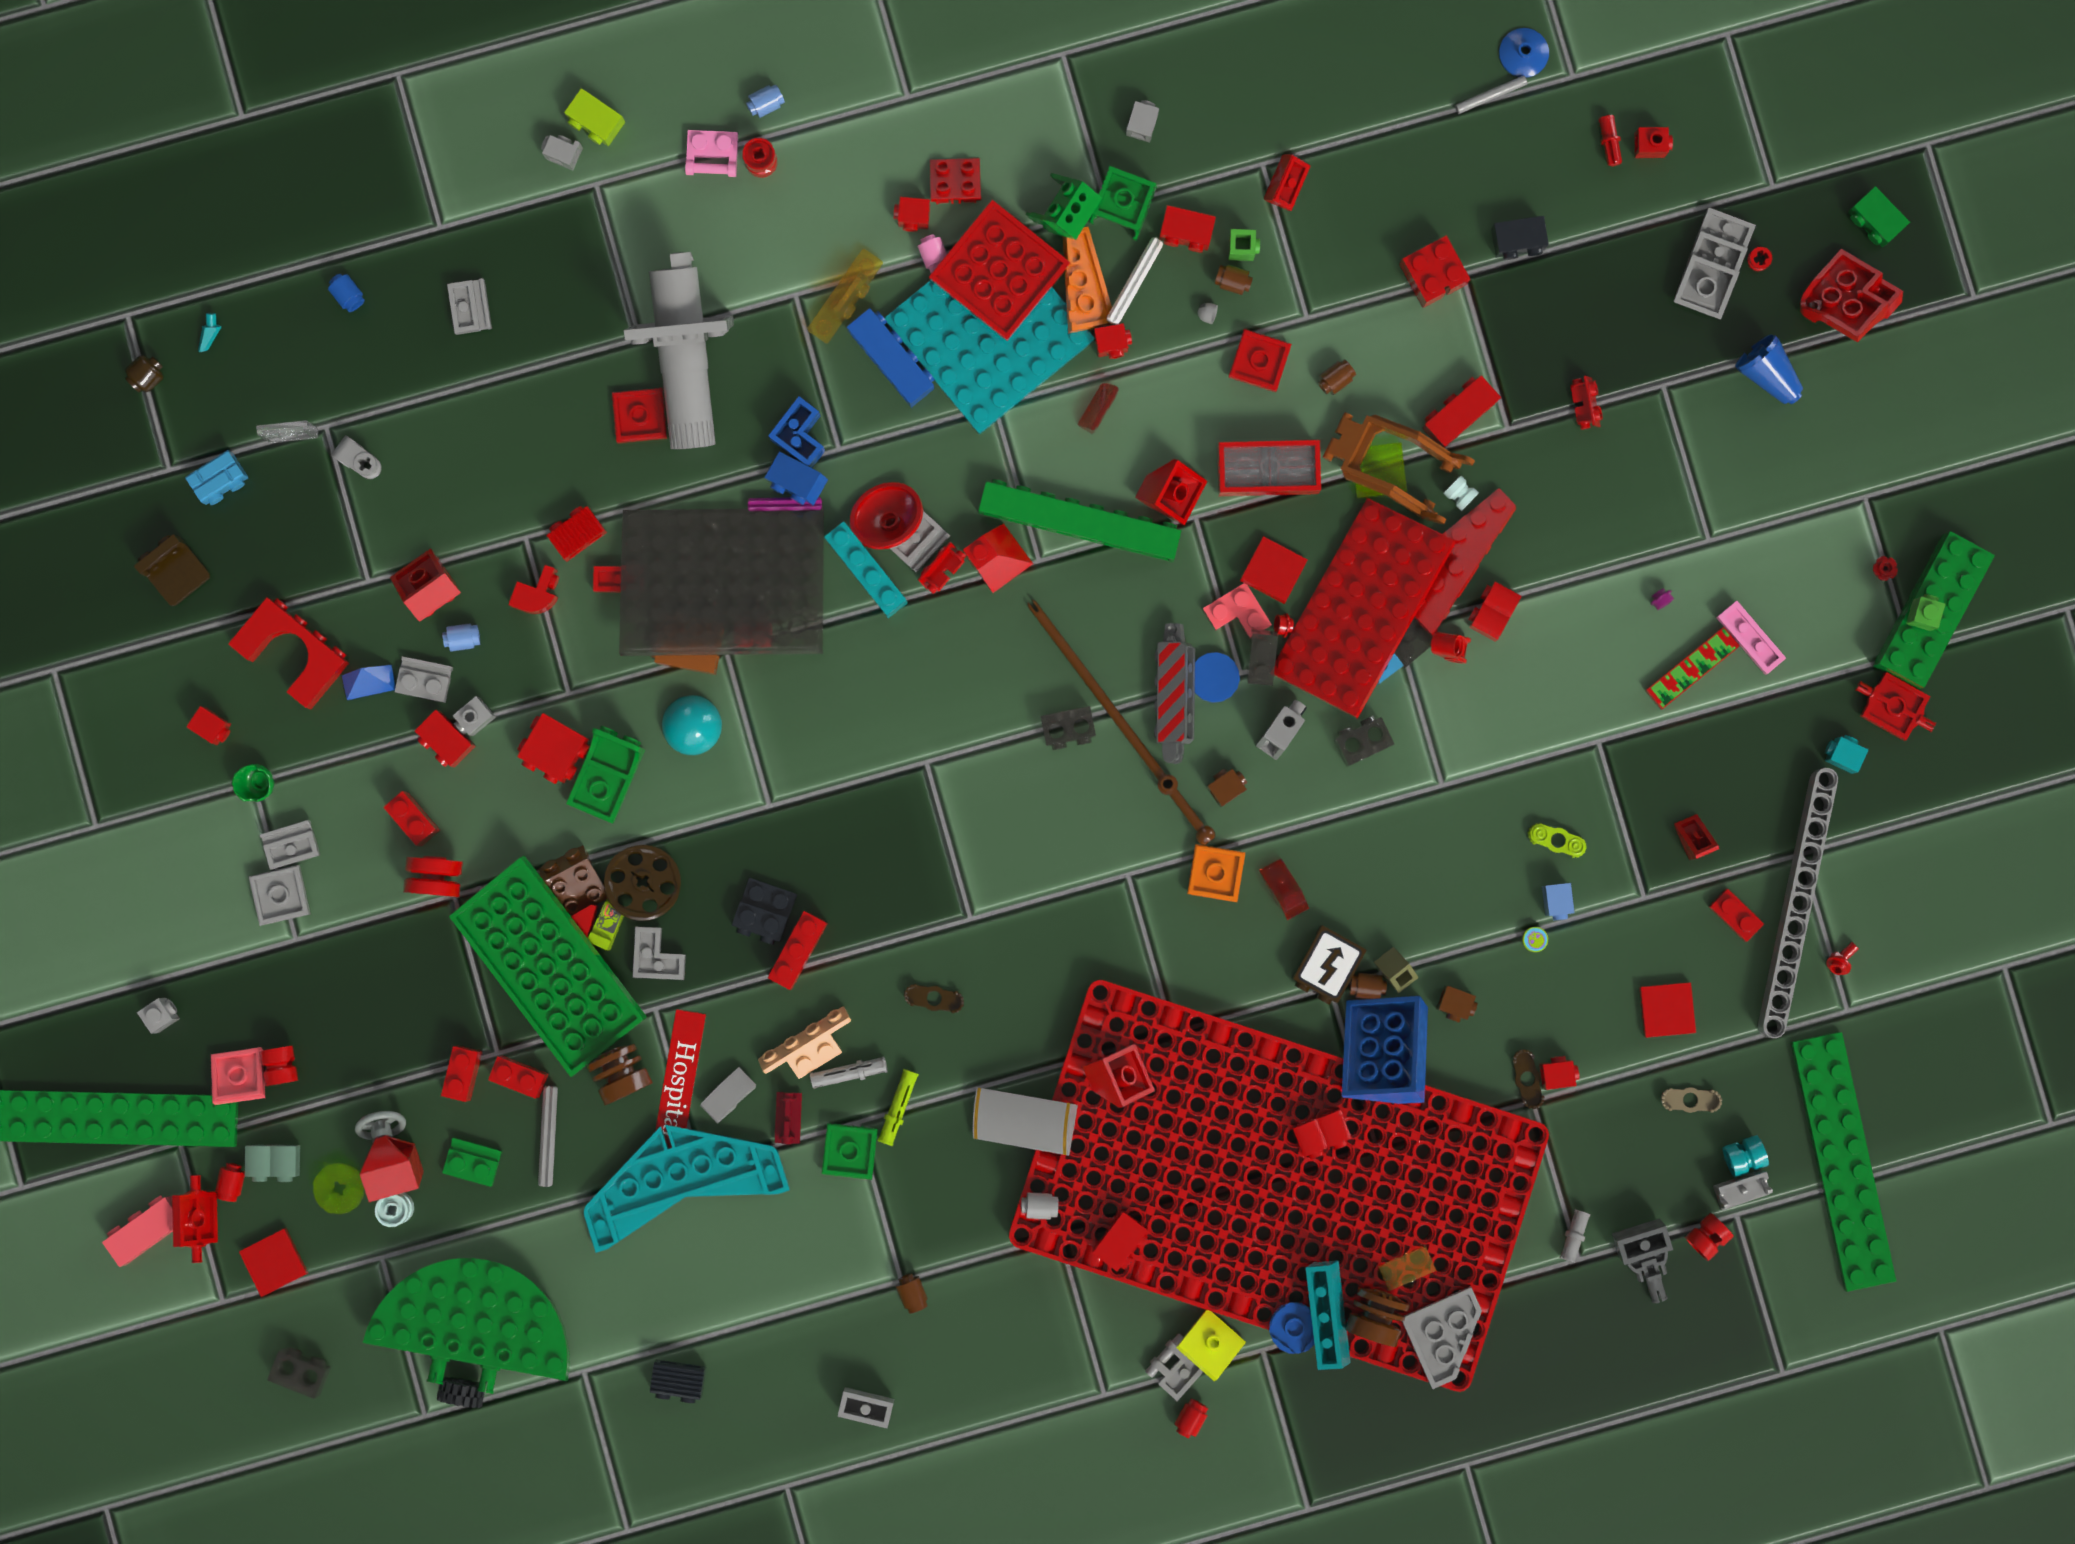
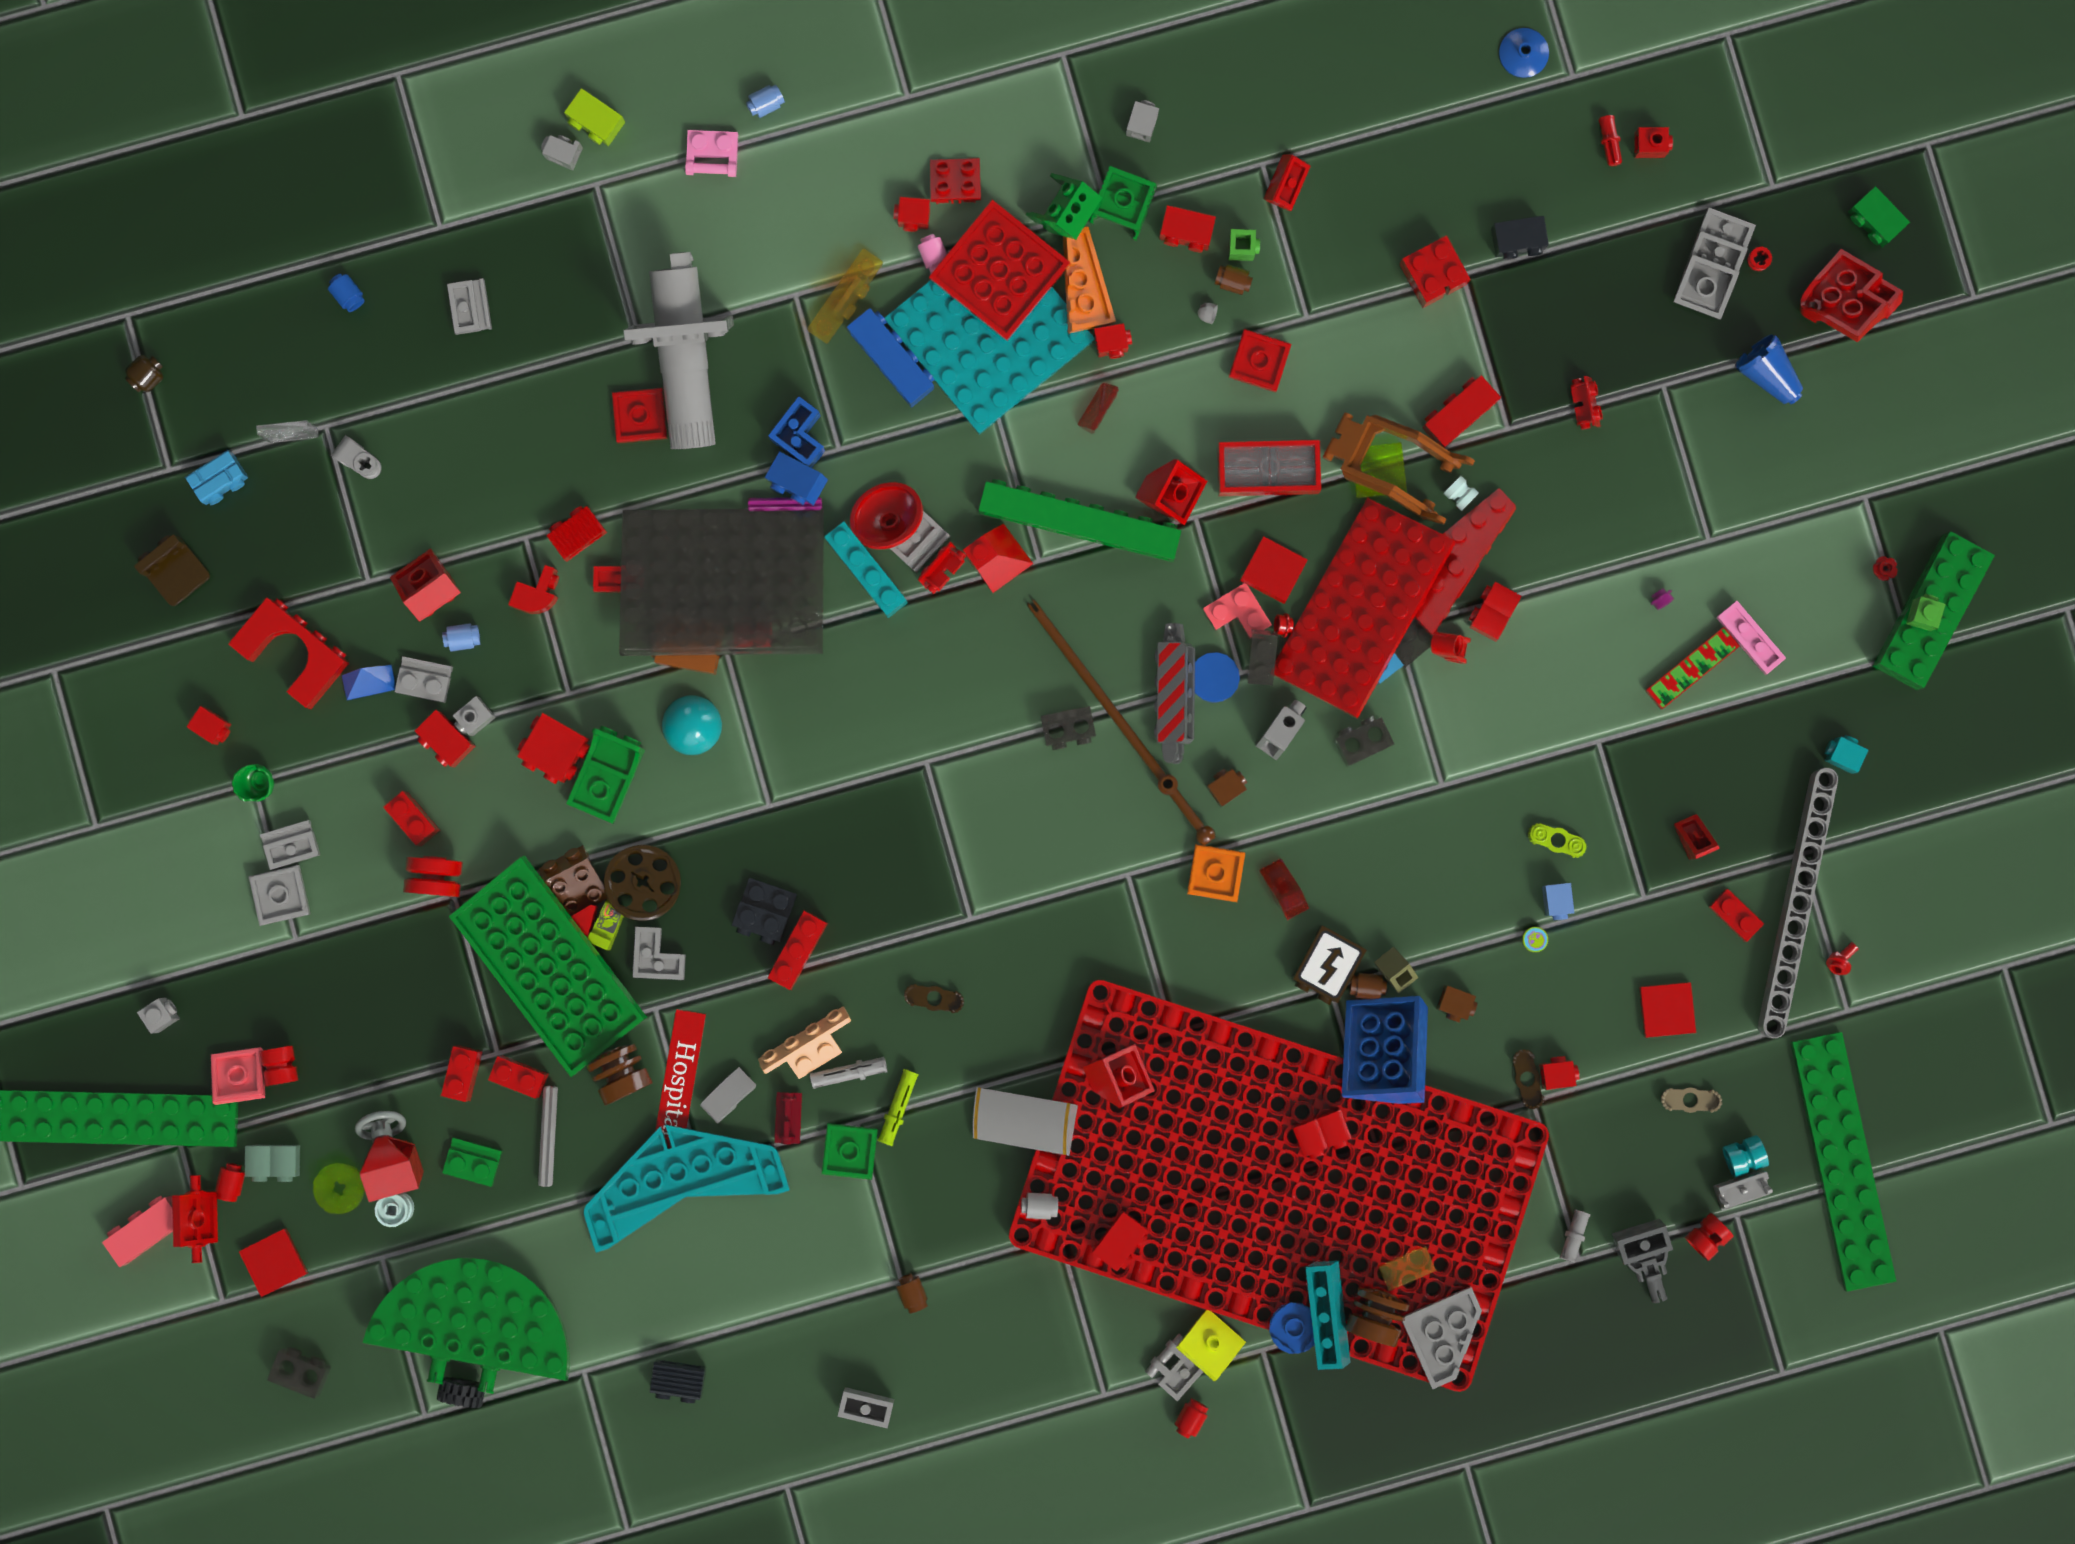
(208, 332): teal bar -> none
(759, 157): red wheel -> none
(1134, 281): white axle -> none
(1336, 377): reddish brown brick -> none
(1491, 94): light grey bar -> none
(1895, 706): red plate -> none

